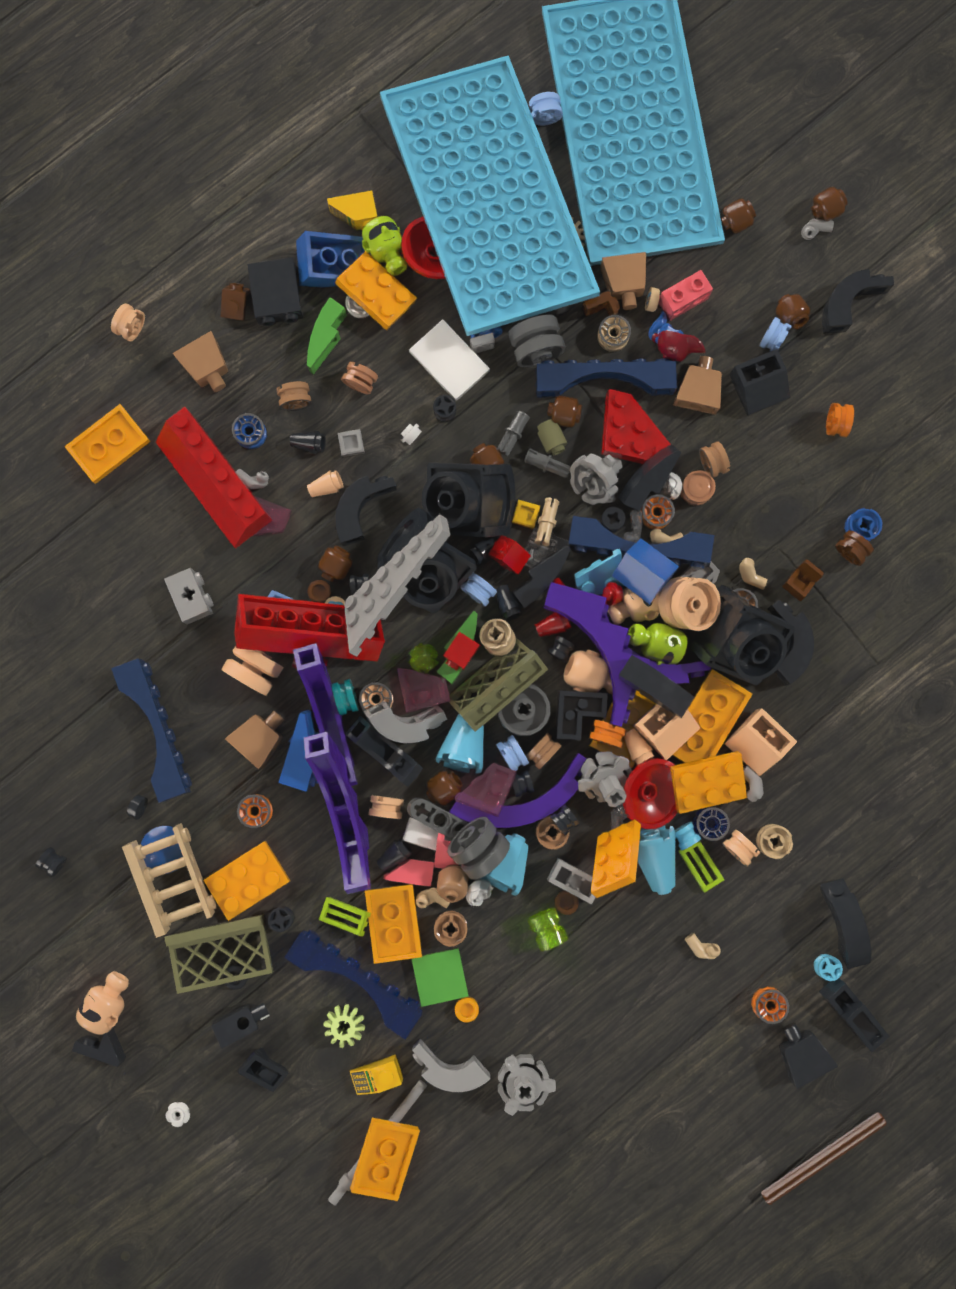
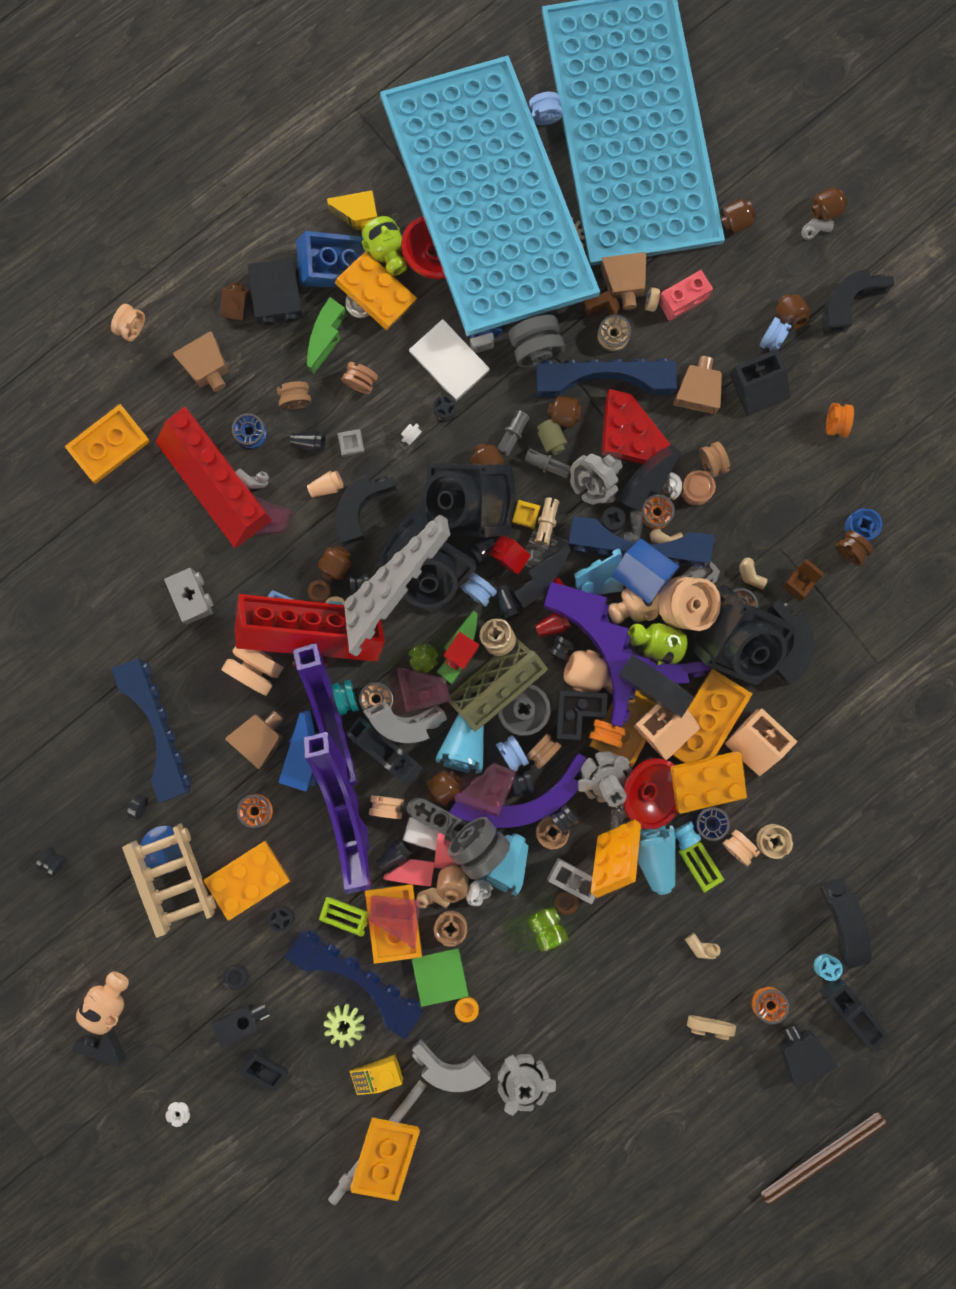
(216, 932): olive fence -> none
(396, 916): none -> clear pink wing
(613, 593): red plate -> none
(638, 747): light nougat cone -> none
(672, 342): dark red hair -> none
(701, 1025): none -> tan plate
(755, 783): light grey arm -> none

